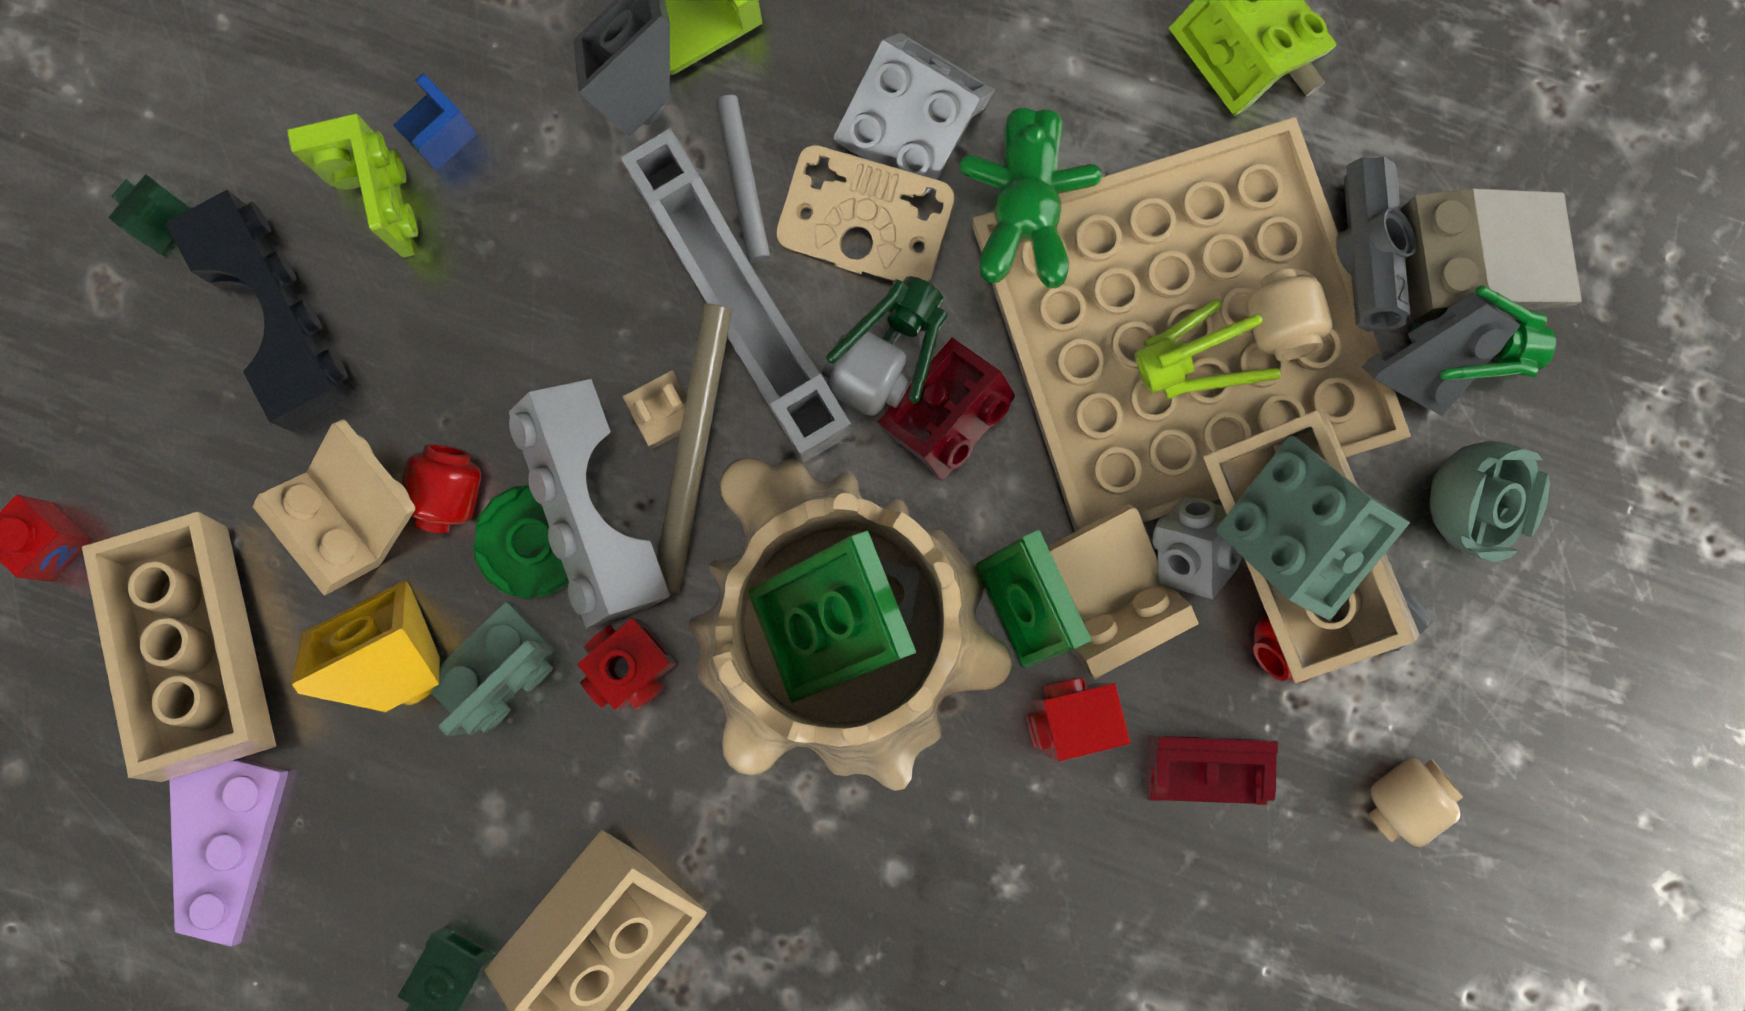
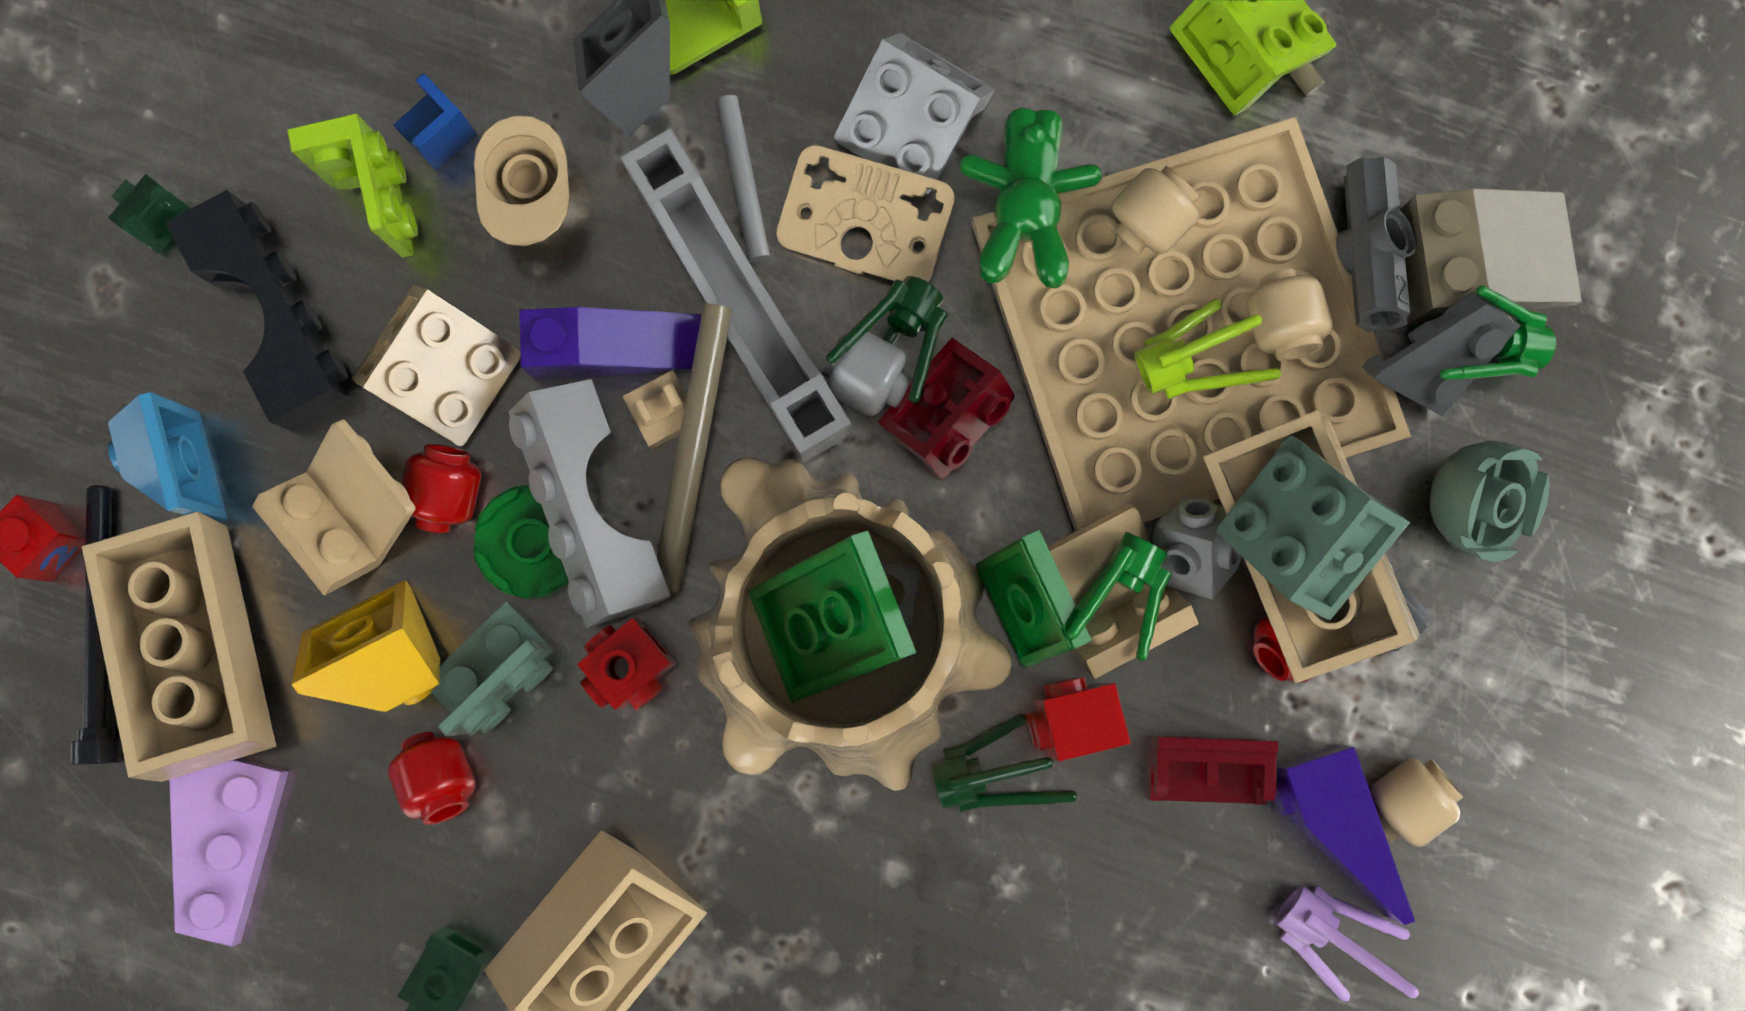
(96, 740): none -> black piece
(166, 455): none -> dark azure slope
(431, 778): none -> red head
(437, 365): none -> tan bracket
(521, 180): none -> tan piece
(605, 342): none -> dark purple slope
(963, 780): none -> dark green plant
(1132, 566): none -> green plant
(1155, 210): none -> tan head
(1310, 919): none -> lavender plant
(1336, 812): none -> dark purple slope

